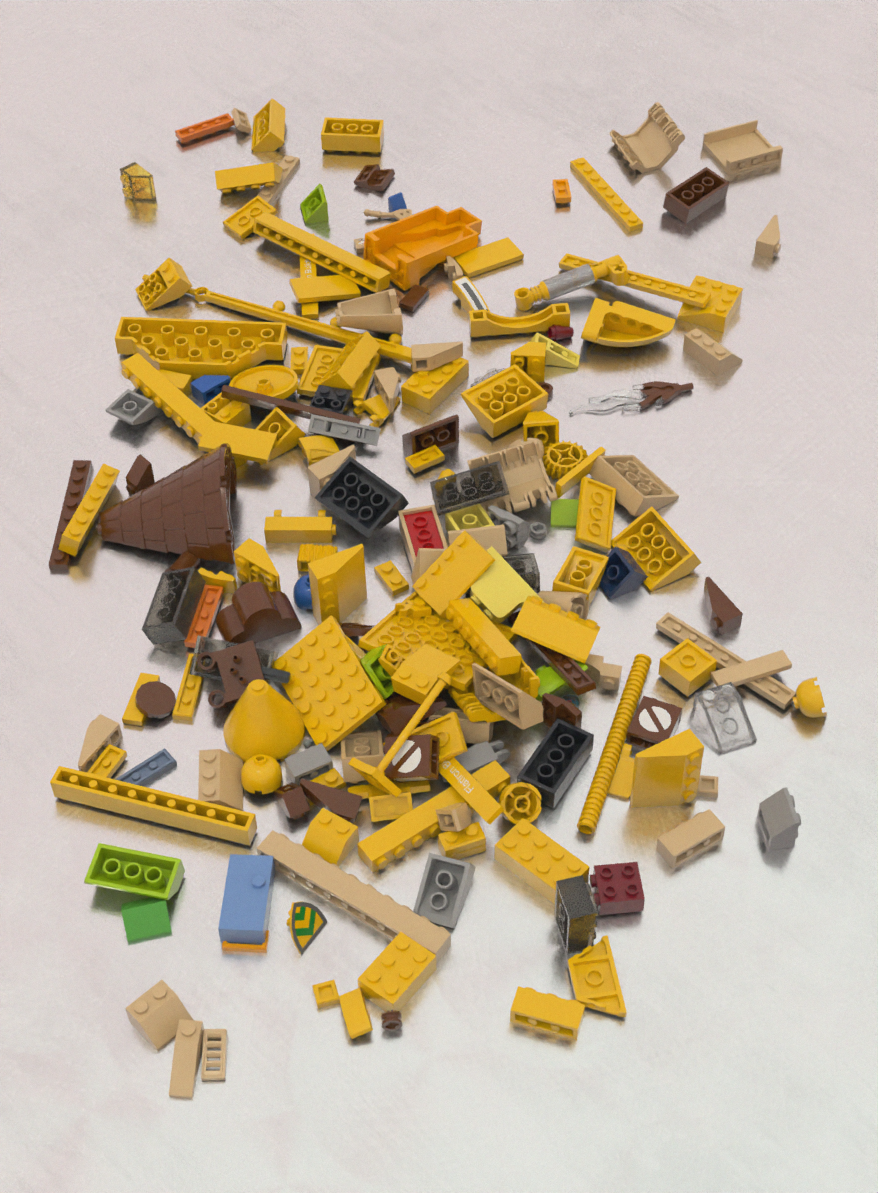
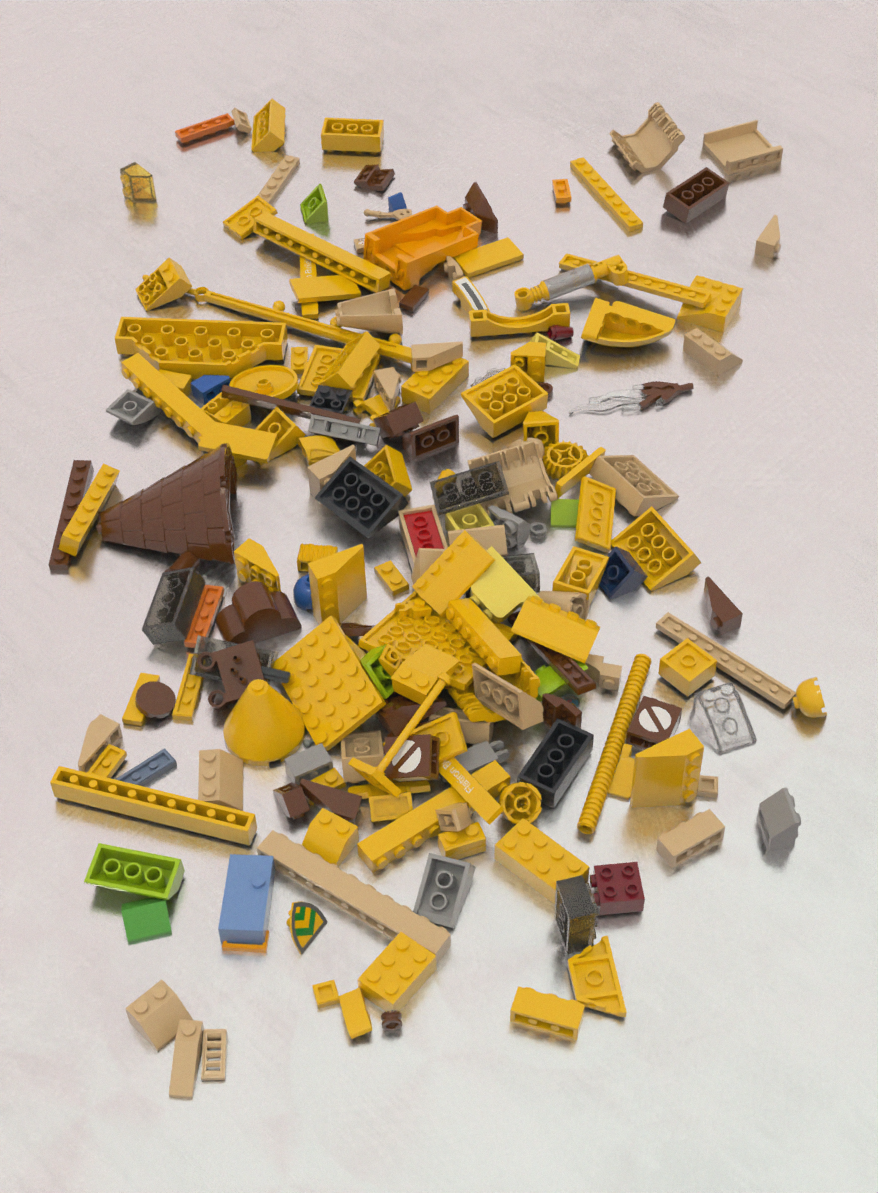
(139, 475): reddish brown slope -> none
(221, 579): yellow slope -> none
(248, 177): yellow slope -> none
(261, 774): yellow cylinder -> none
(299, 529): yellow brick -> none
(391, 468): none -> yellow slope
(399, 420): none -> reddish brown brick
(424, 459): yellow plate -> none
(478, 206): none -> reddish brown wedge
(752, 669): tan tile -> none

